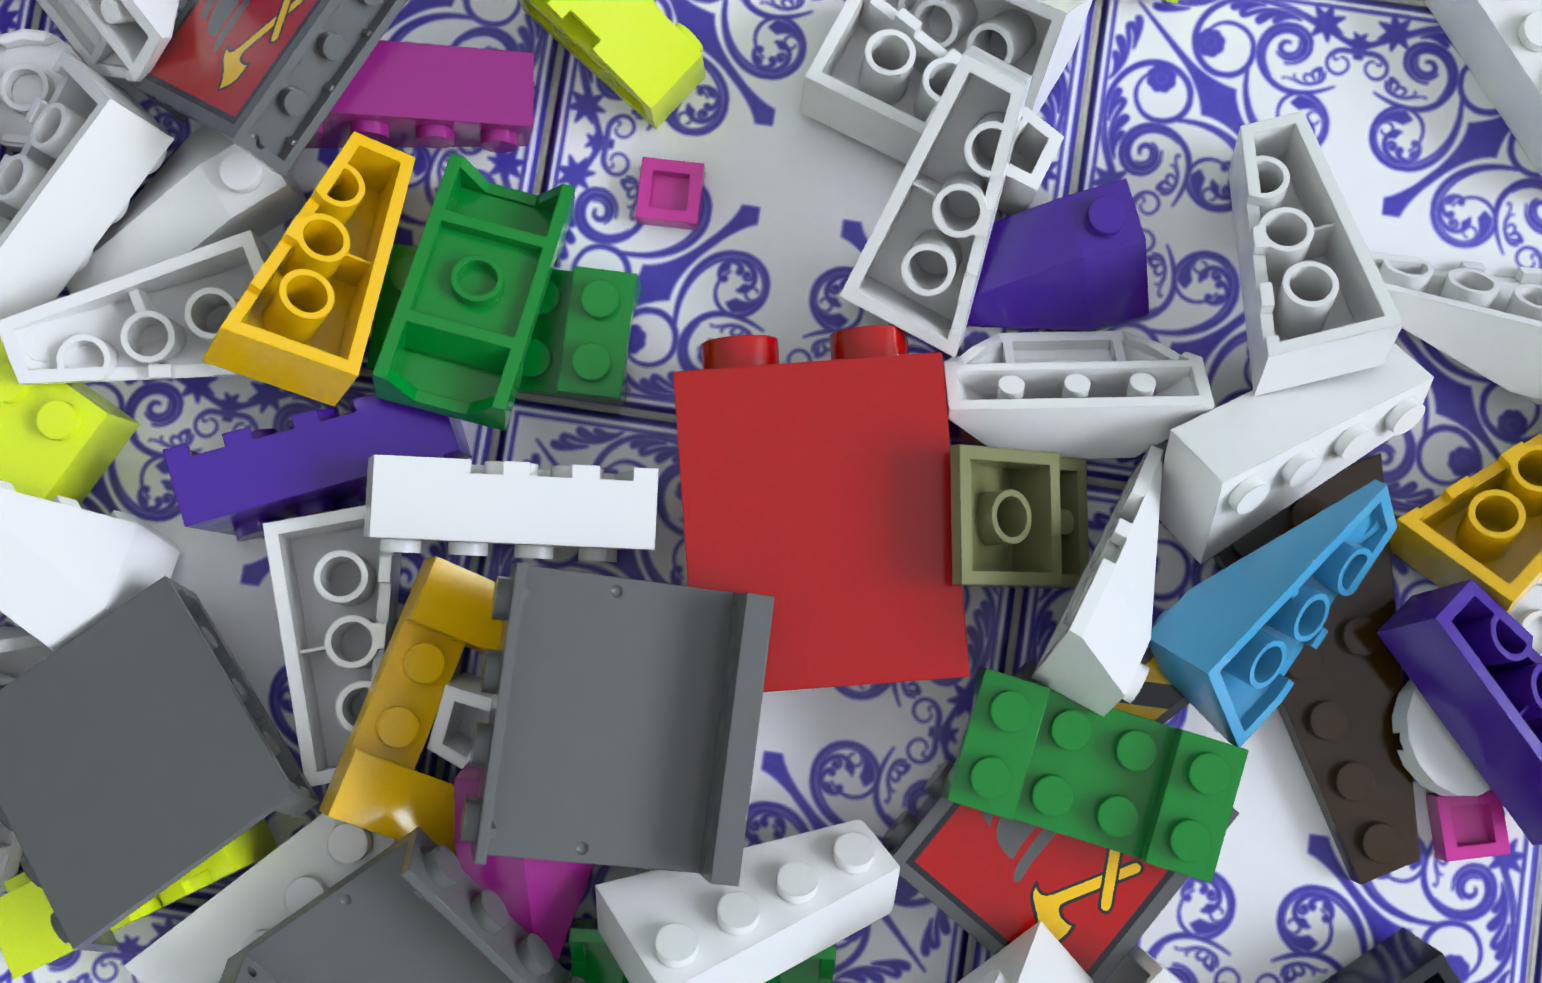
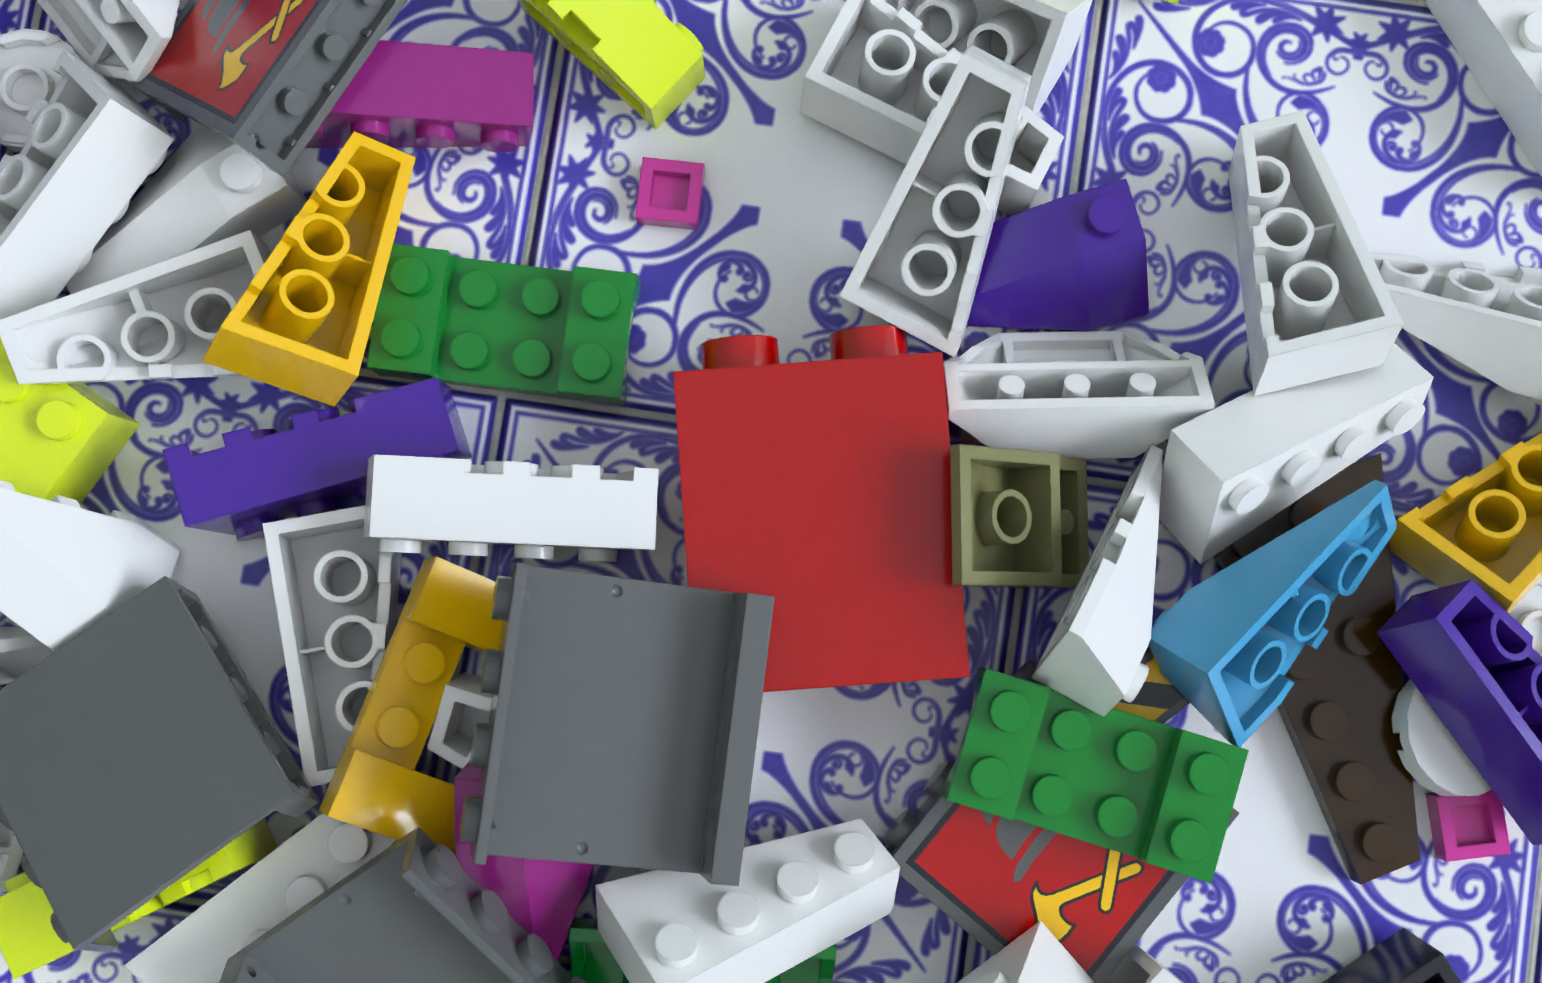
(473, 297): green piece -> none

